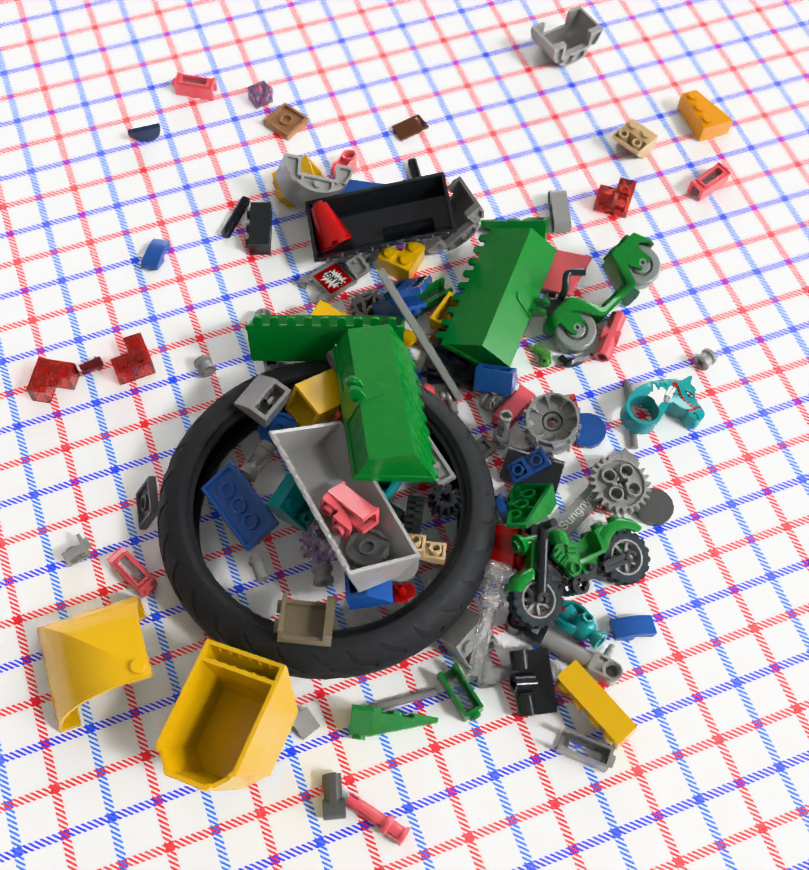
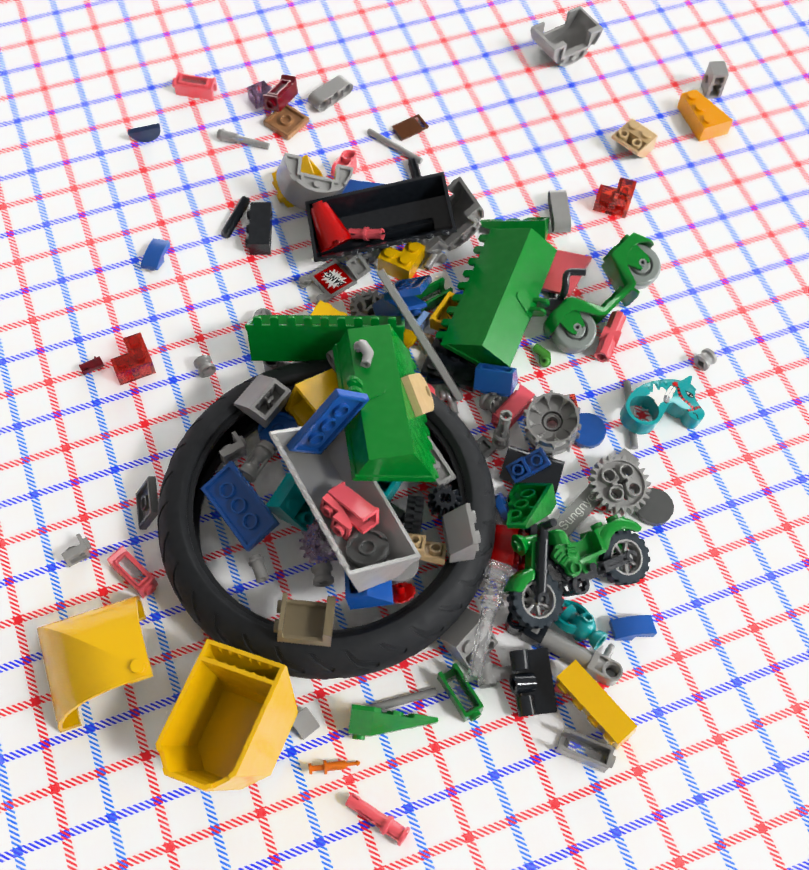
(48, 376): clear red brick -> none
(223, 134): none -> light grey pin
(233, 451): none -> light grey bracket
(281, 93): none -> dark red window
(328, 421): none -> blue tile
(330, 93): none -> light grey beam
(331, 766): none -> orange piece
(333, 803): dark grey piece -> none
(364, 347): none -> light grey arm
(367, 233): none -> coral pin
(394, 145): none -> light grey bar
(418, 394): none -> tan tile
(423, 319): none -> light blue tile
(434, 258): none -> light grey arm
(460, 534): none -> light grey slope
(569, 363): black bar -> none
(710, 181): coral window -> none
(715, 79): none -> light grey brick

